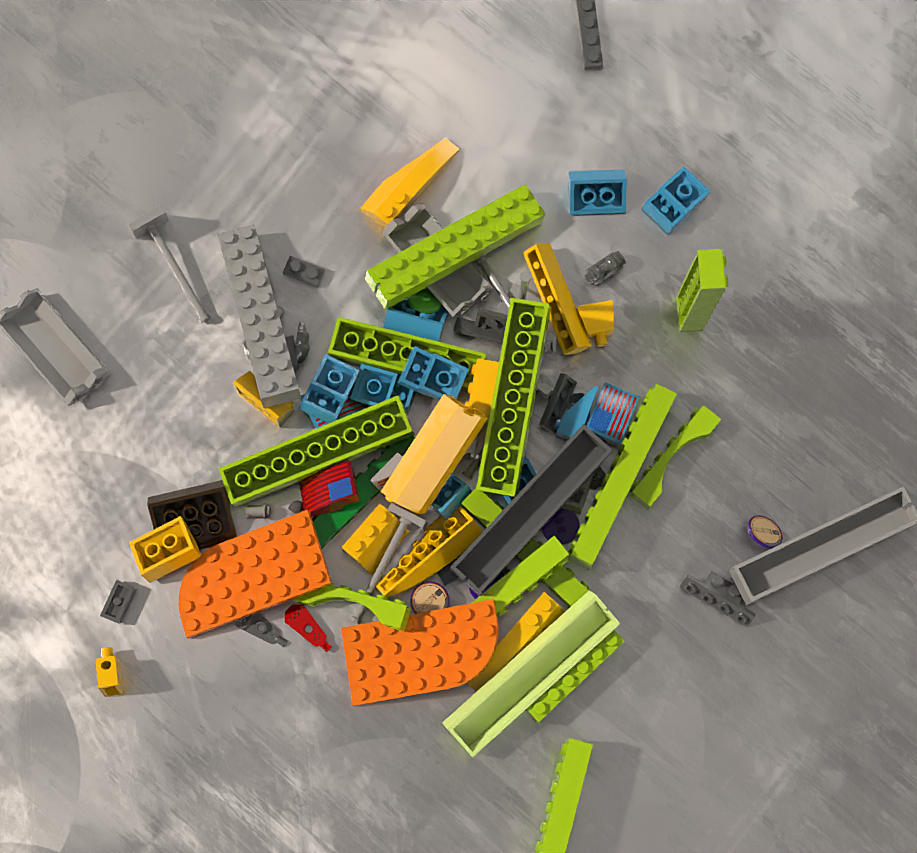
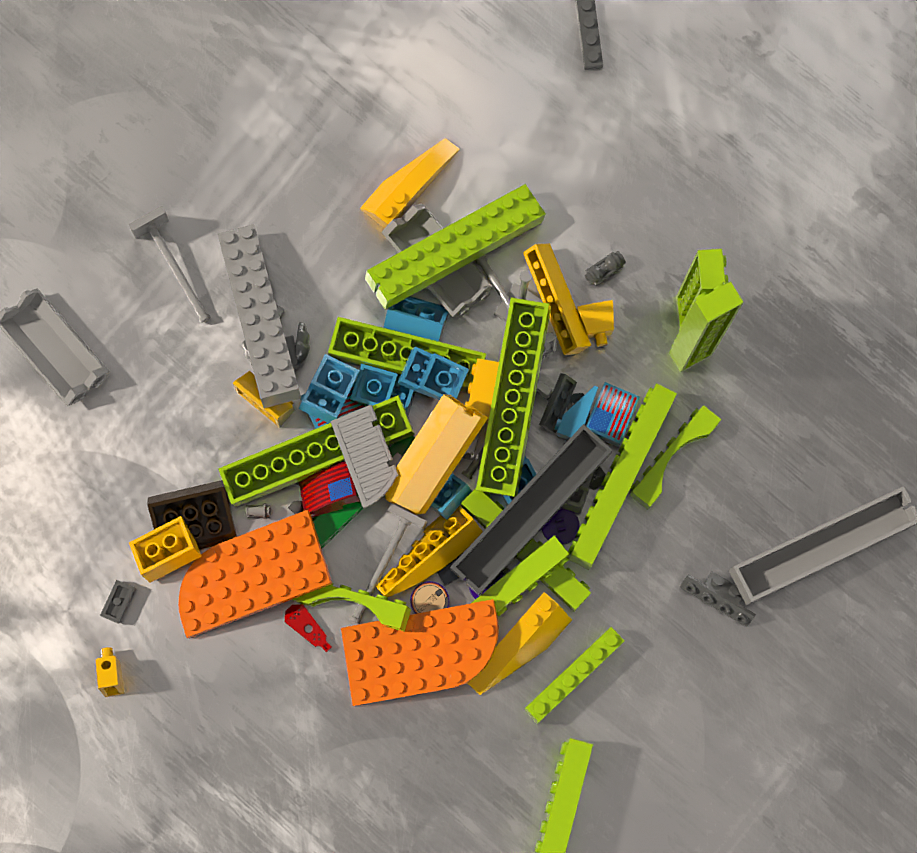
(251, 624): dark grey piece -> none
(303, 271): dark grey plate -> none
(365, 454): none -> light grey piece
(372, 539): yellow slope -> none
(424, 301): bright green piece -> none
(488, 326): dark grey bracket -> none
(531, 673): yellowish green piece -> none
(597, 191): dark azure slope -> none
(675, 199): dark azure slope -> none
(705, 325): none -> lime brick
(764, 531): piece -> none

